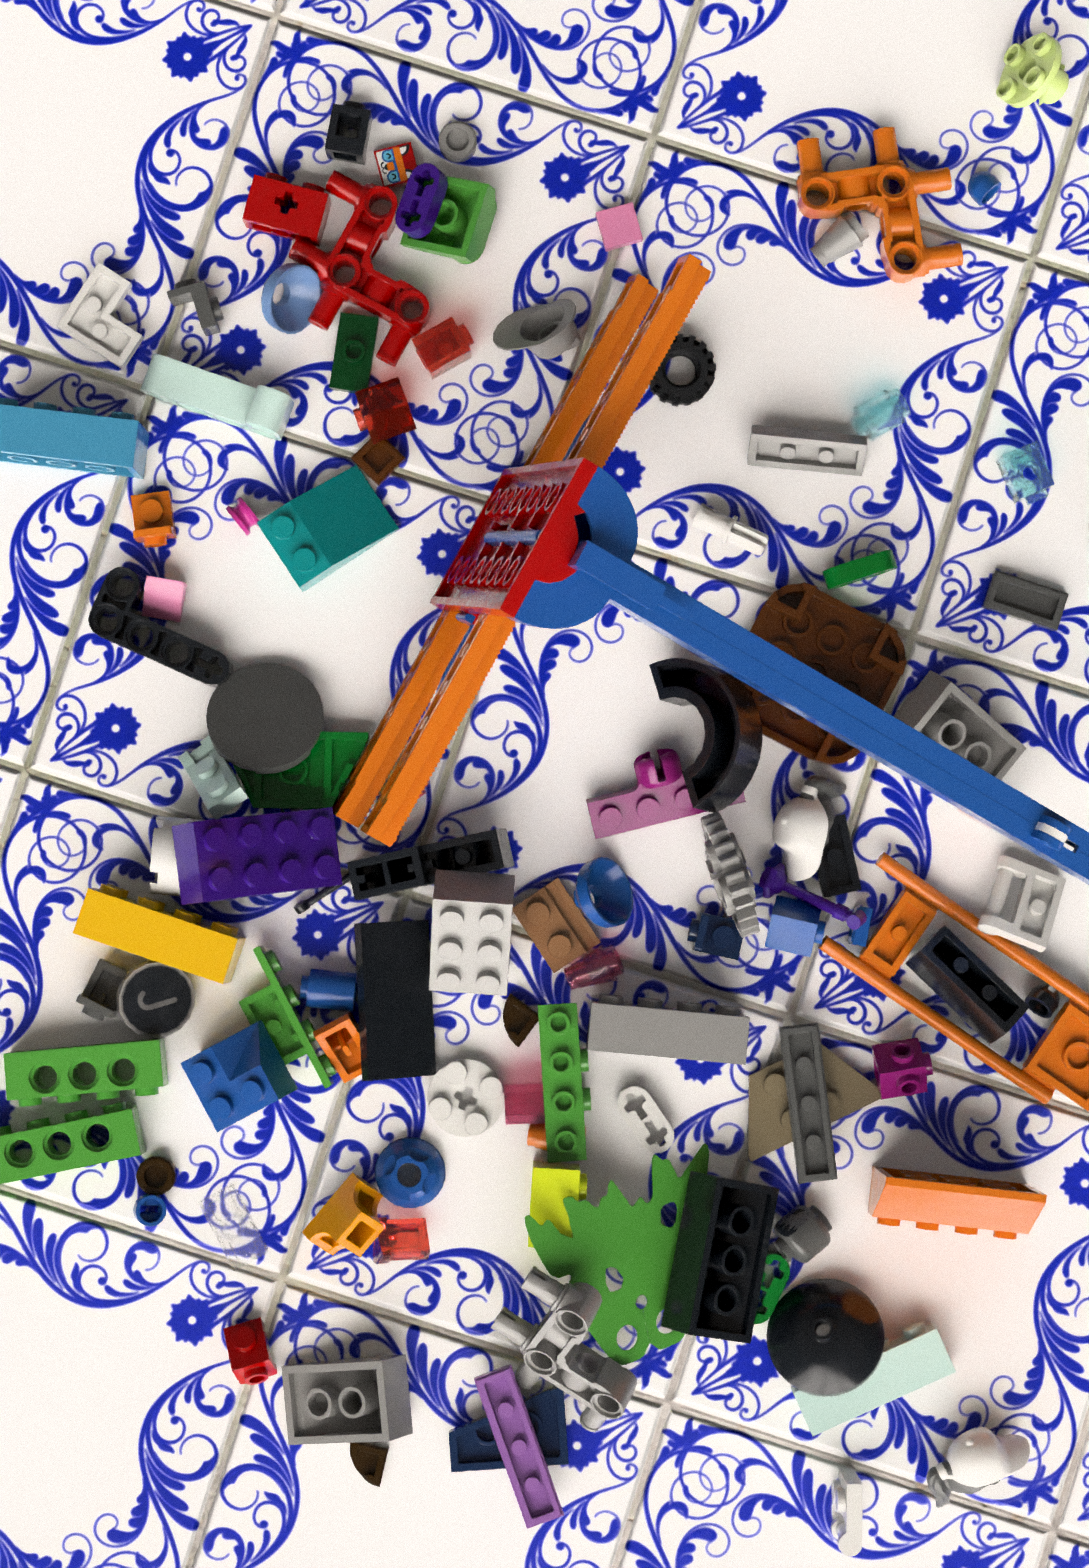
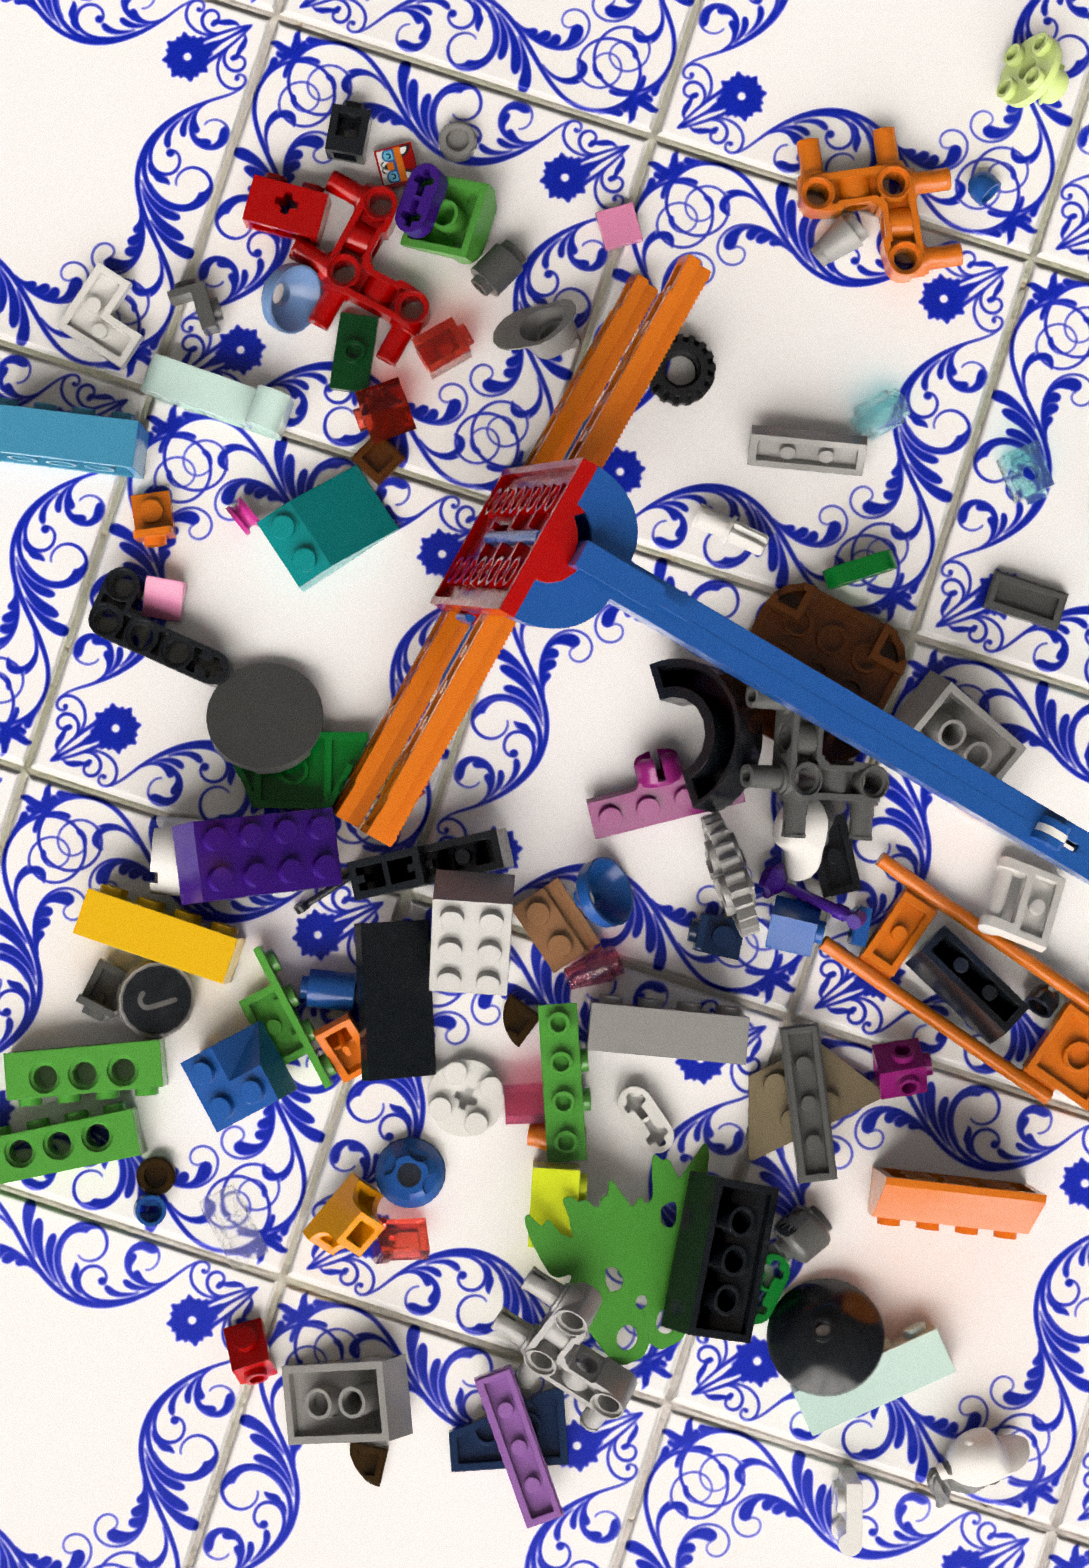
(213, 779): light aqua plate -> none
(498, 268): none -> dark grey brick
(799, 749): none -> dark grey pin

